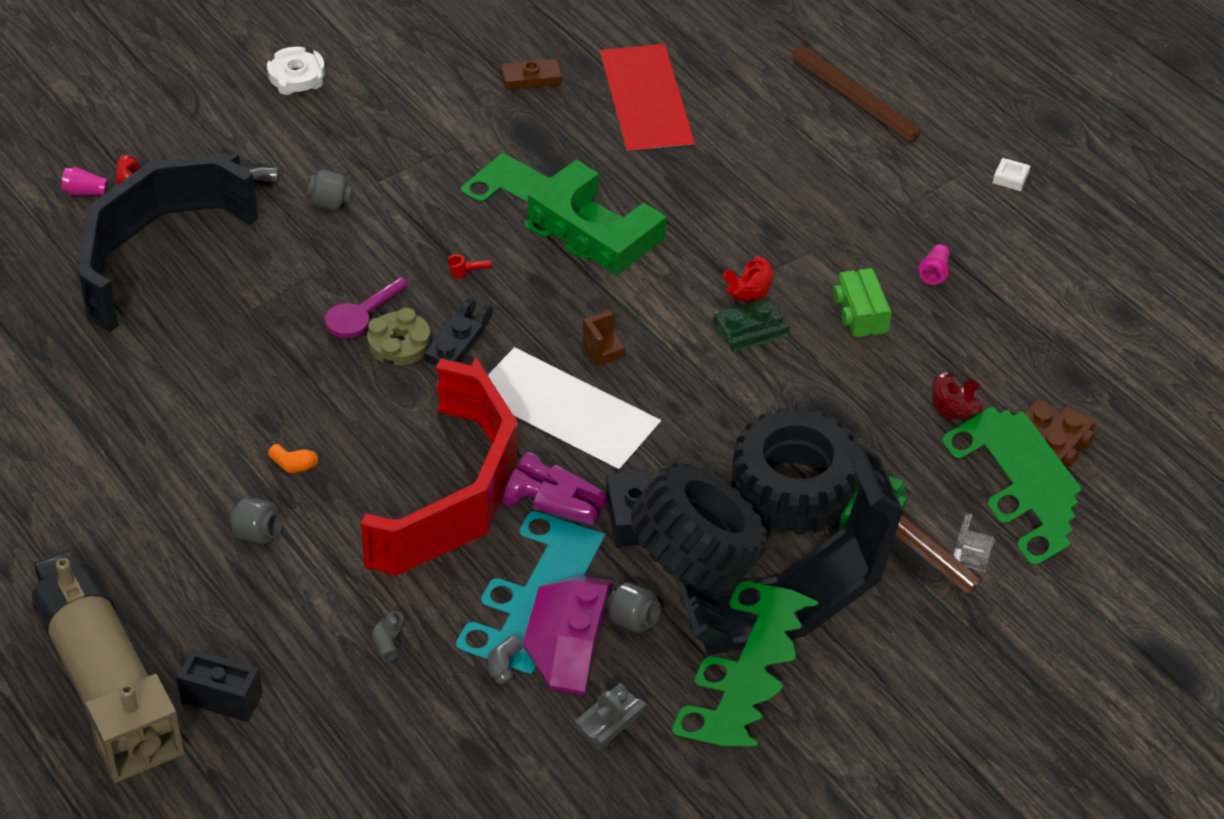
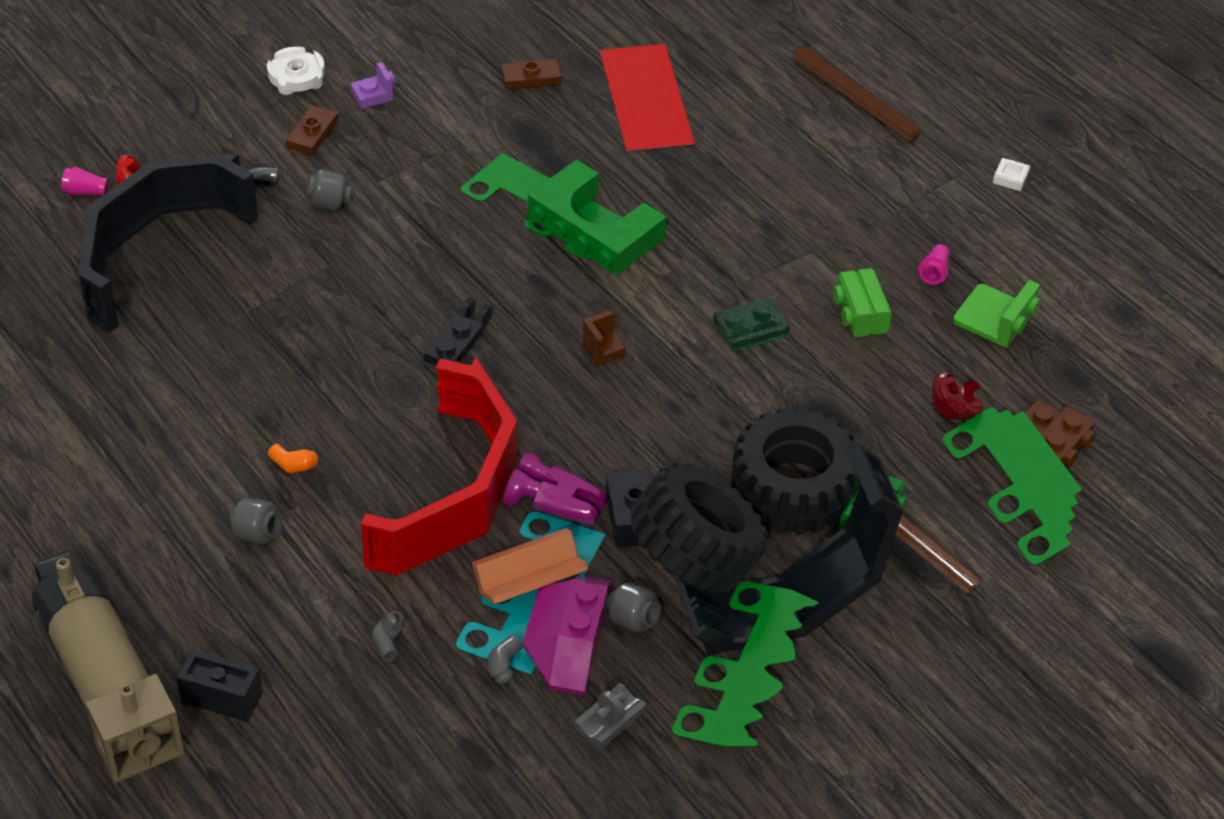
(312, 130): none -> reddish brown plate
(352, 320): magenta piece -> none
(374, 89): none -> medium lavender bracket
(401, 323): olive plate -> none
(460, 267): red hand -> none
(528, 566): none -> nougat panel
(571, 408): white sticker -> none
(753, 283): red hair -> none
(972, 547): clear panel -> none
(998, 314): none -> bright green bracket

